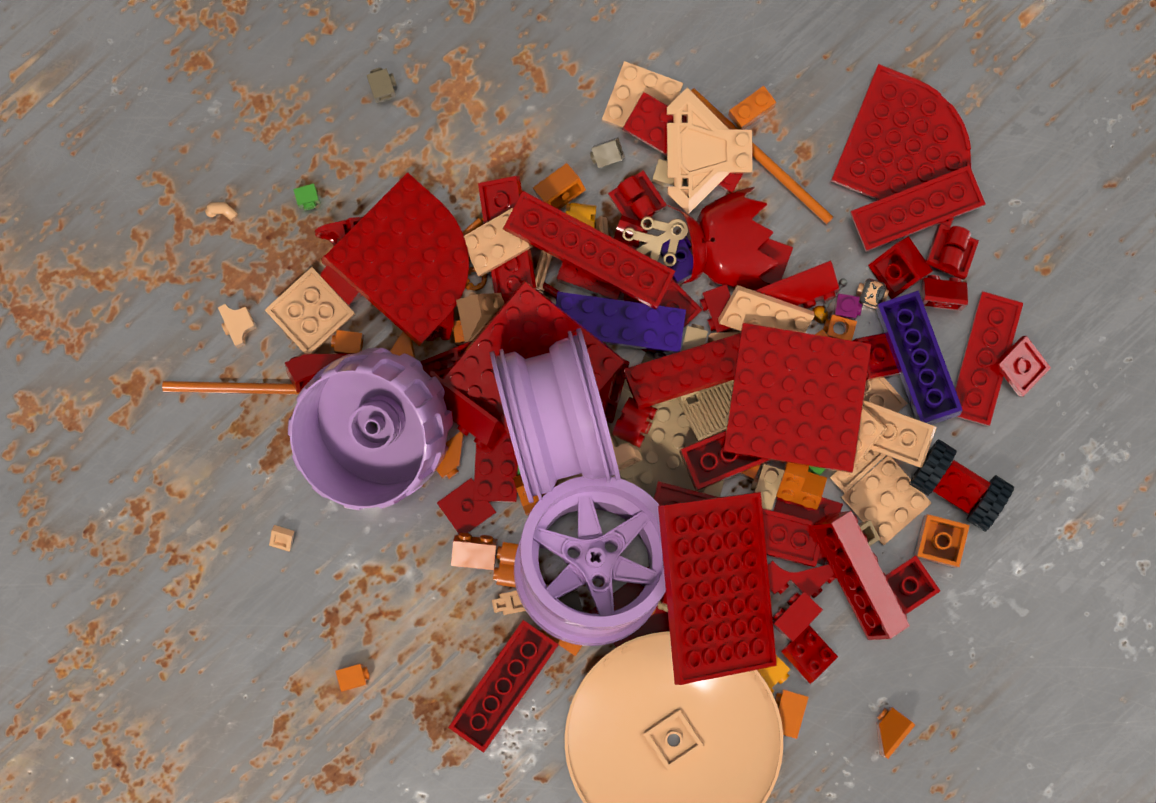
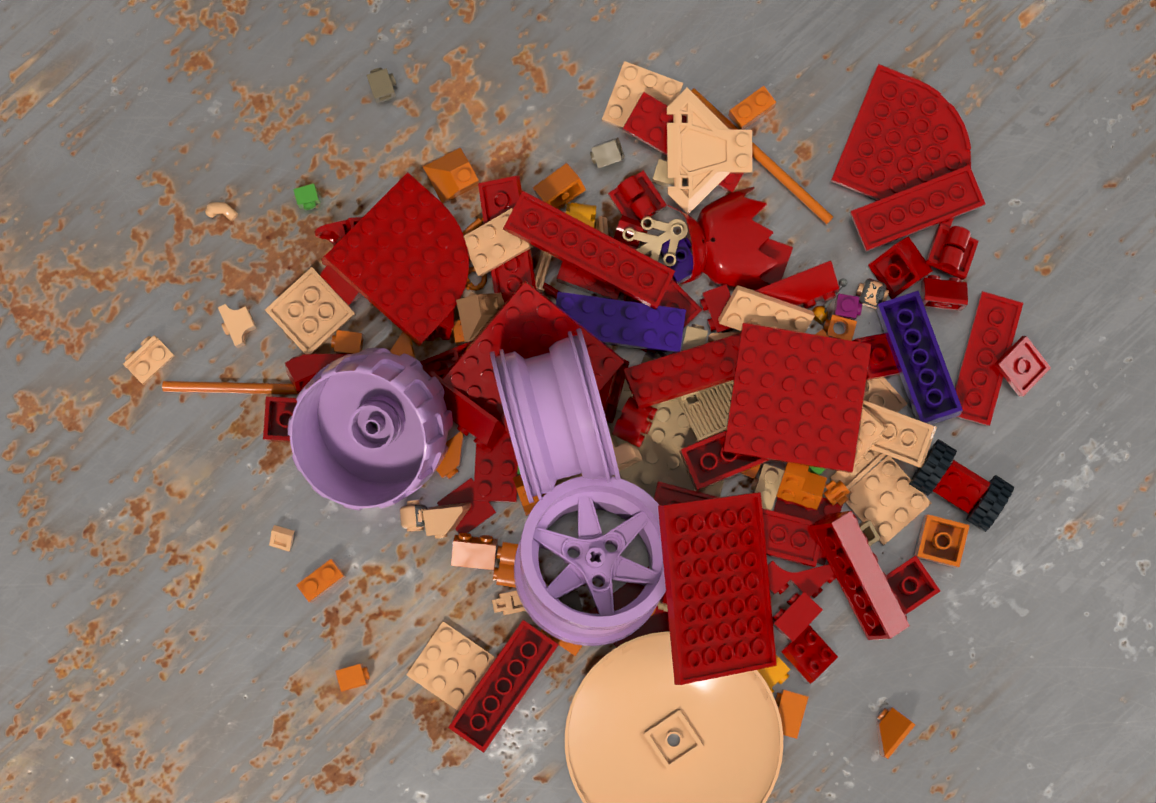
(148, 359): none -> light nougat bracket
(276, 418): none -> red brick
(321, 580): none -> orange brick
(412, 516): none -> light nougat head
(444, 518): none -> light nougat slope
(451, 175): none -> orange slope
(451, 666): none -> light nougat plate
(836, 492): none -> orange gear

